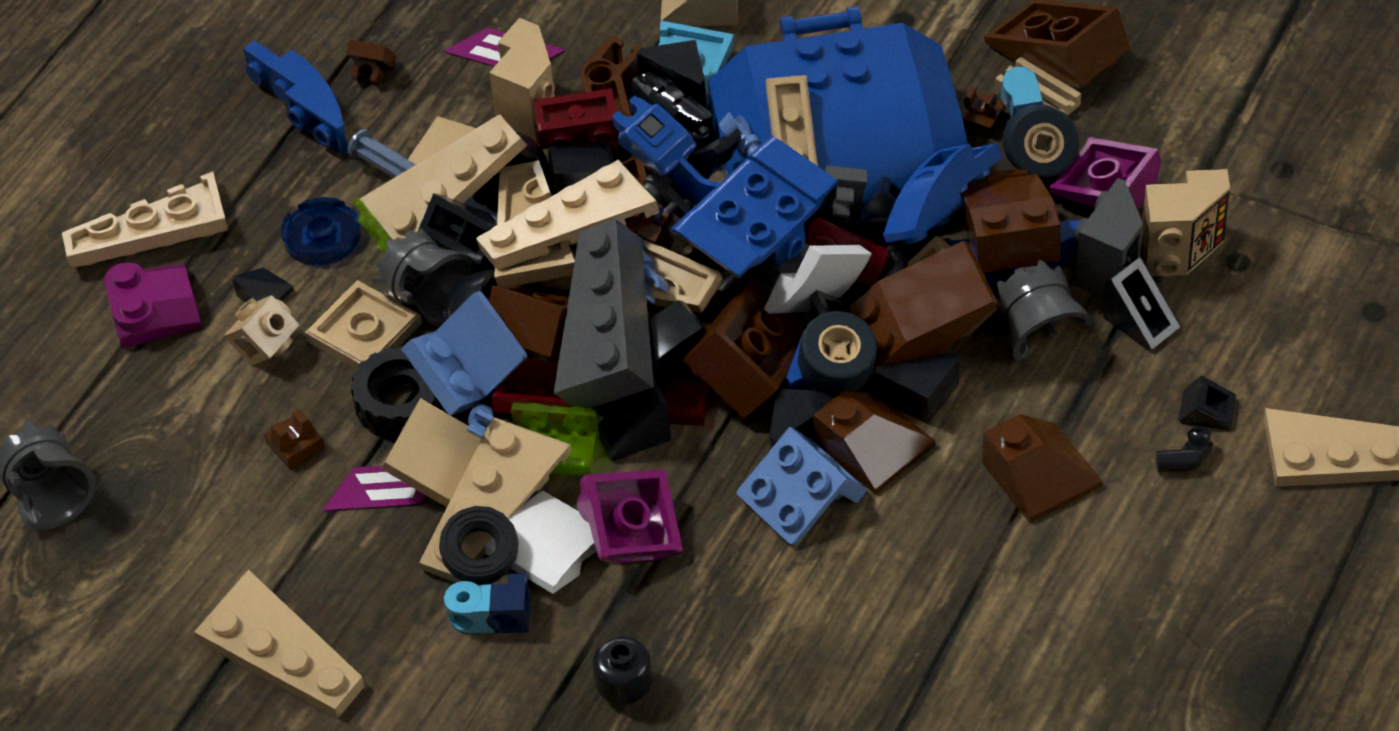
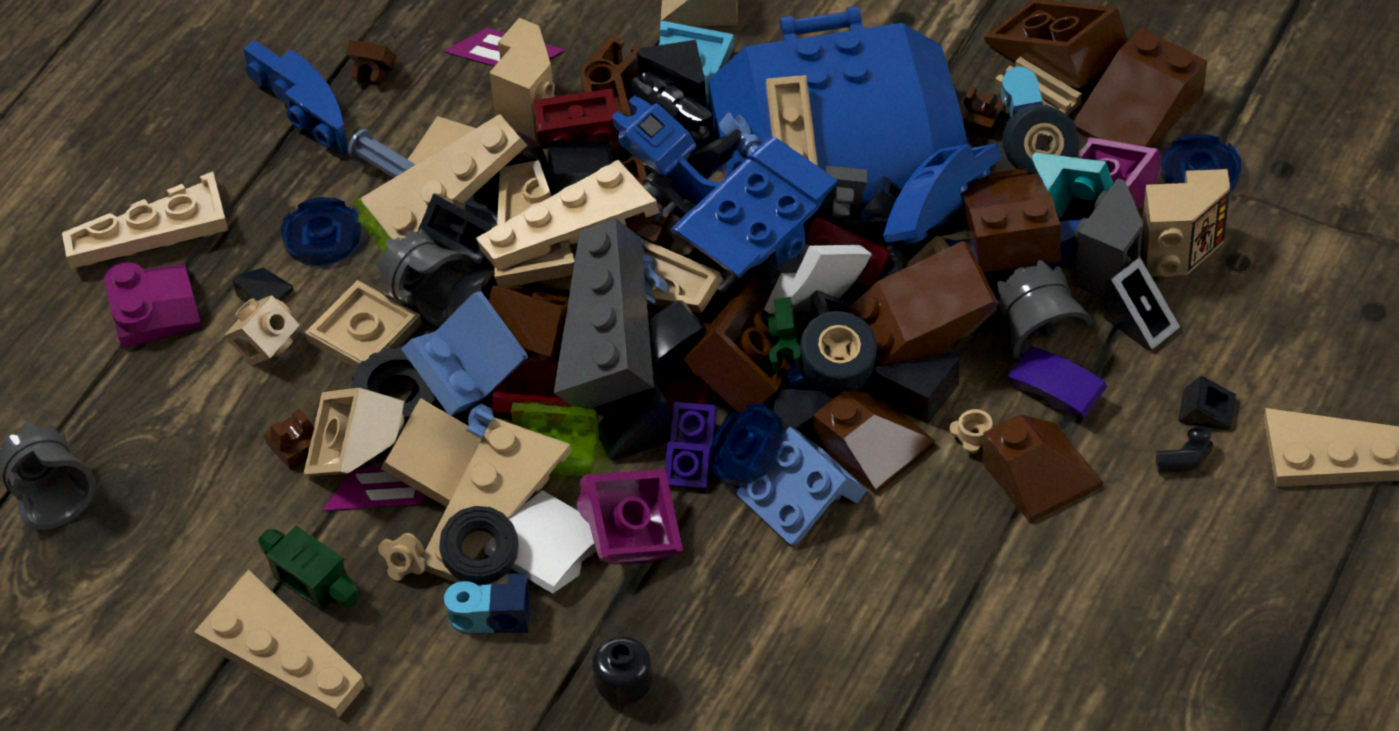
(308, 568): none -> dark green piece
(352, 430): none -> tan slope
(410, 548): none -> tan plate
(690, 444): none -> dark purple slope
(747, 444): none -> clear blue tile
(785, 332): none -> dark green plate
(969, 422): none -> tan plate
(1059, 380): none -> dark purple slope
(1071, 178): none -> teal slope
(1143, 92): none -> reddish brown slope
(1199, 153): none -> clear blue tile

